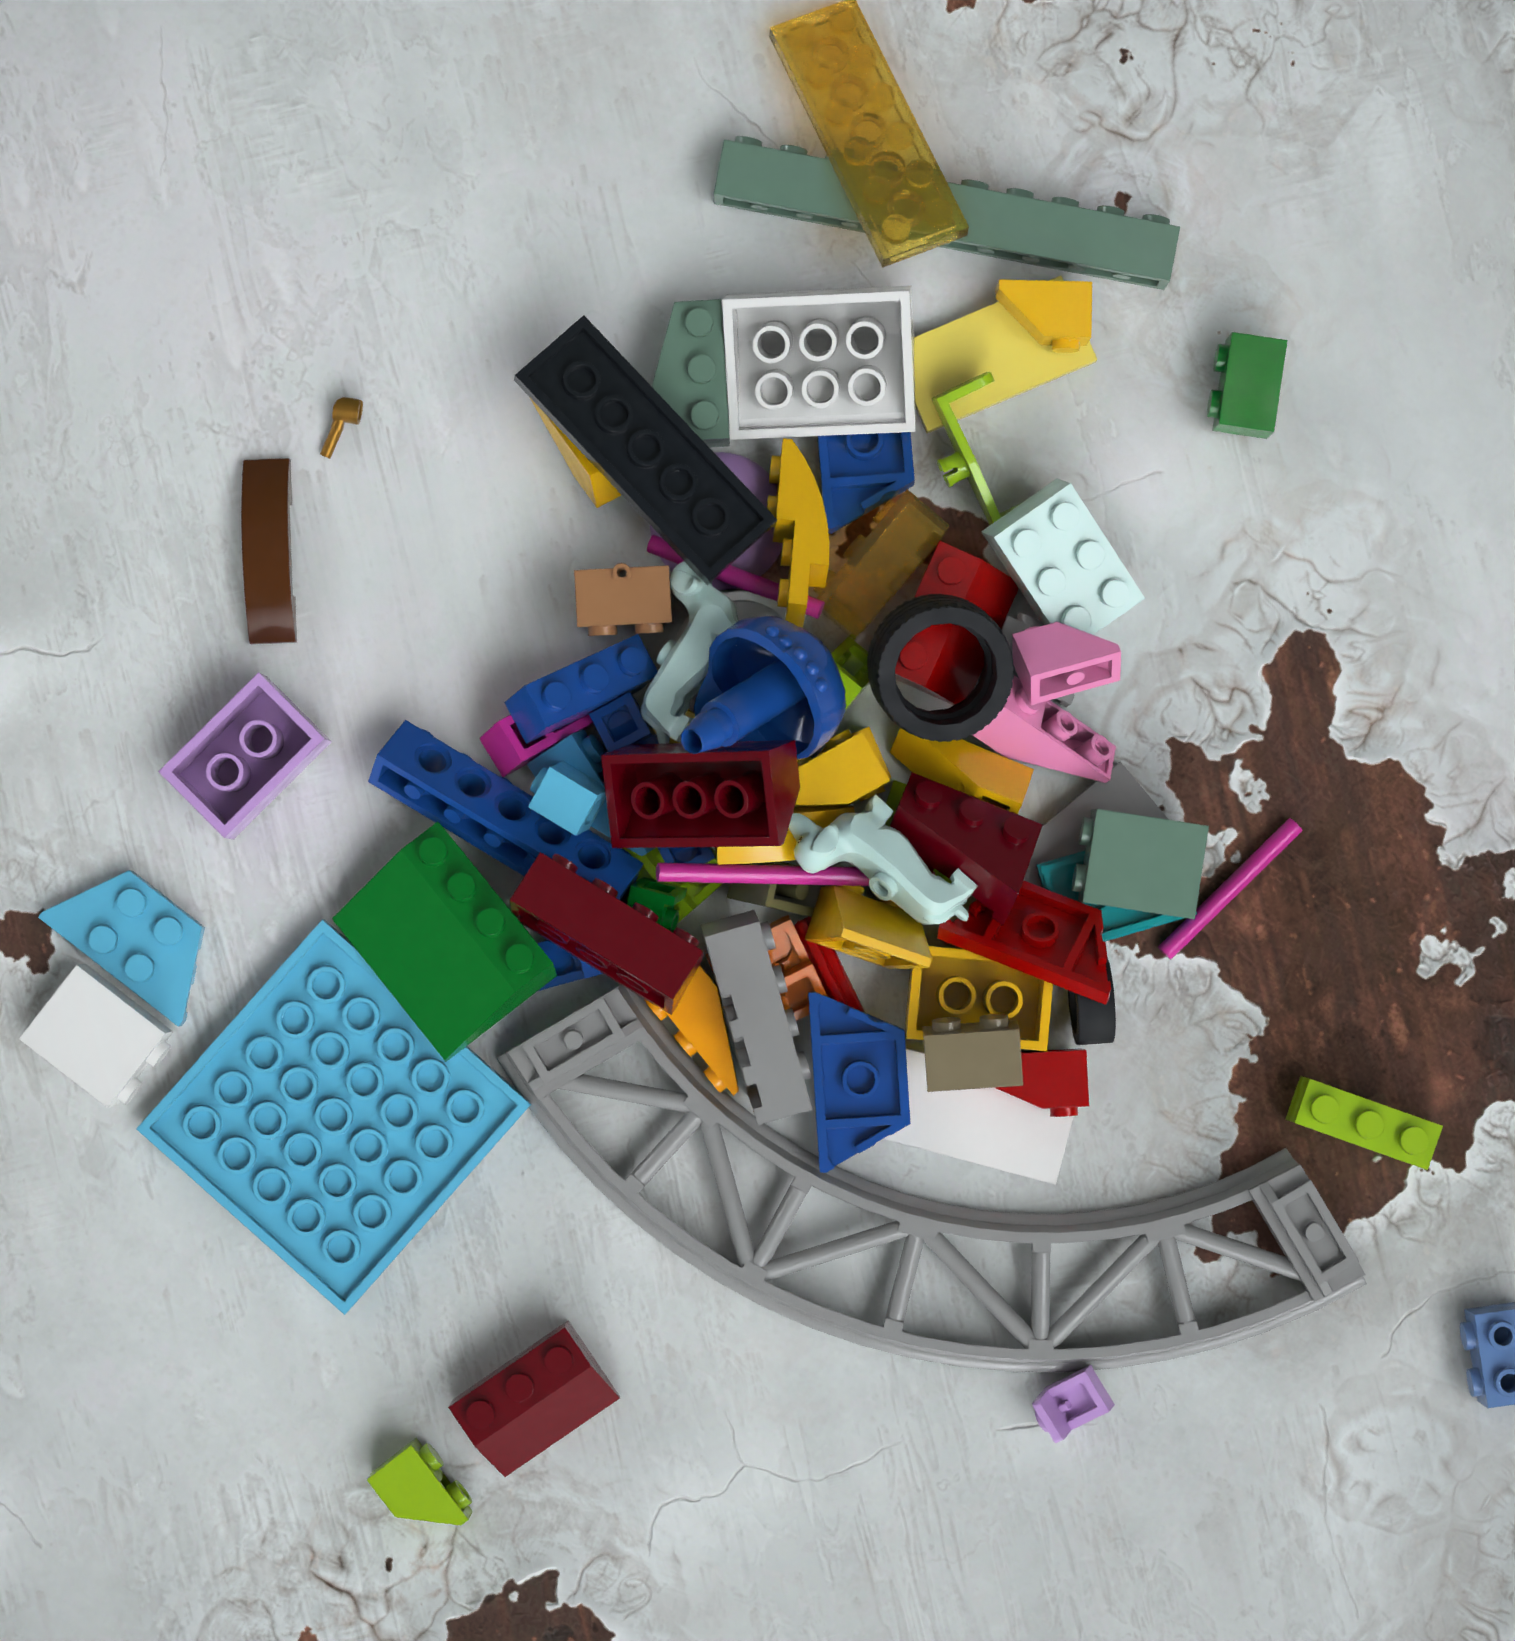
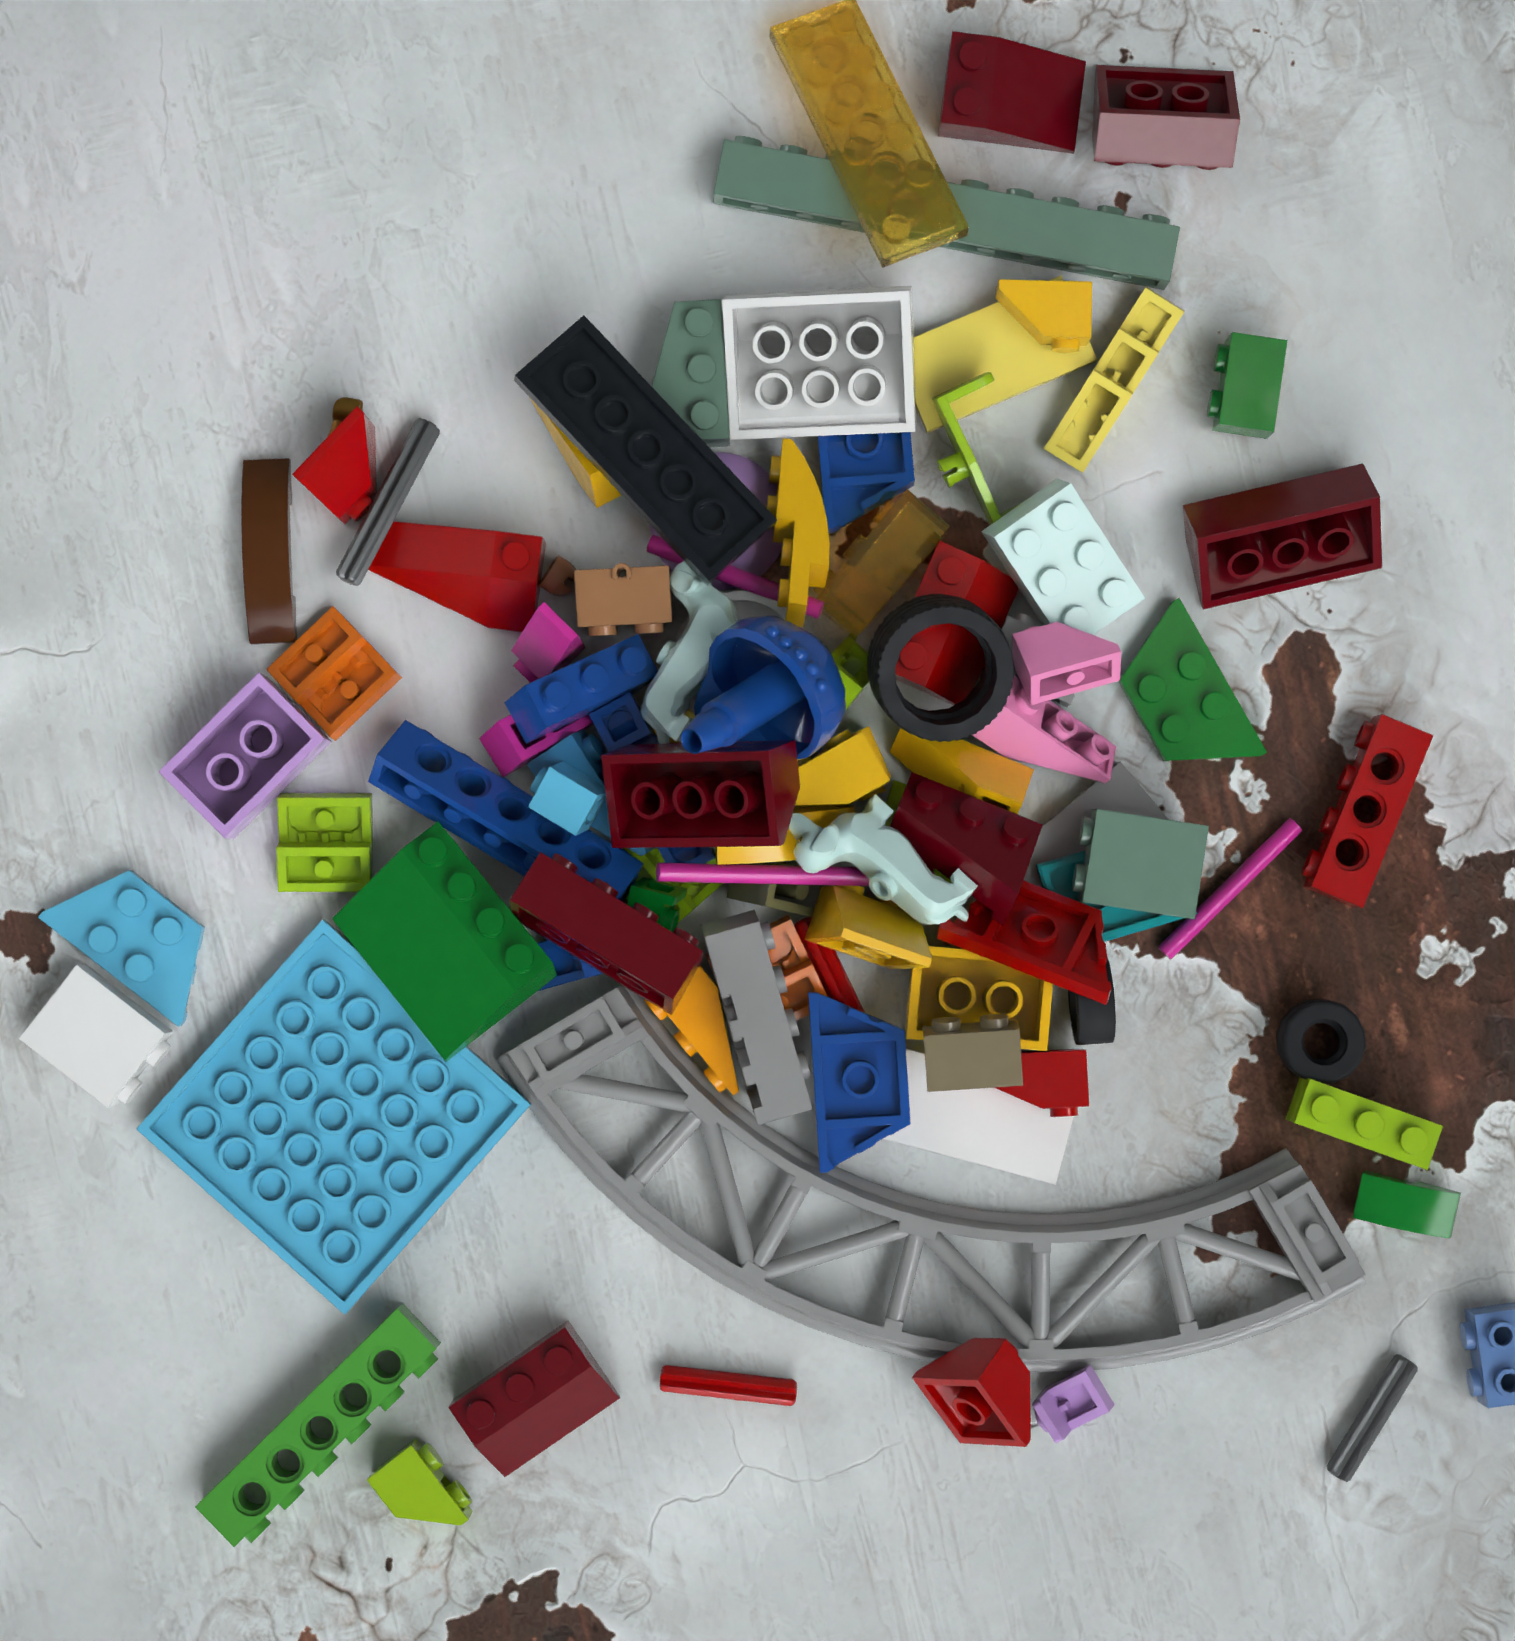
(227, 1504): none -> bright green brick
(324, 842): none -> lime slope
(333, 673): none -> orange slope
(344, 468): none -> red slope
(387, 502): none -> dark grey axle
(468, 570): none -> red wedge
(545, 645): none -> dark pink slope
(556, 575): none -> nougat hinge
(728, 1385): none -> red axle
(981, 1392): none -> red slope
(1010, 94): none -> dark red slope
(1114, 379): none -> light yellow slope
(1165, 117): none -> slope
(1185, 695): none -> green wing
(1284, 535): none -> dark red slope
(1350, 1040): none -> black tyre
(1372, 1418): none -> dark grey axle
(1405, 750): none -> red brick
(1406, 1205): none -> green slope

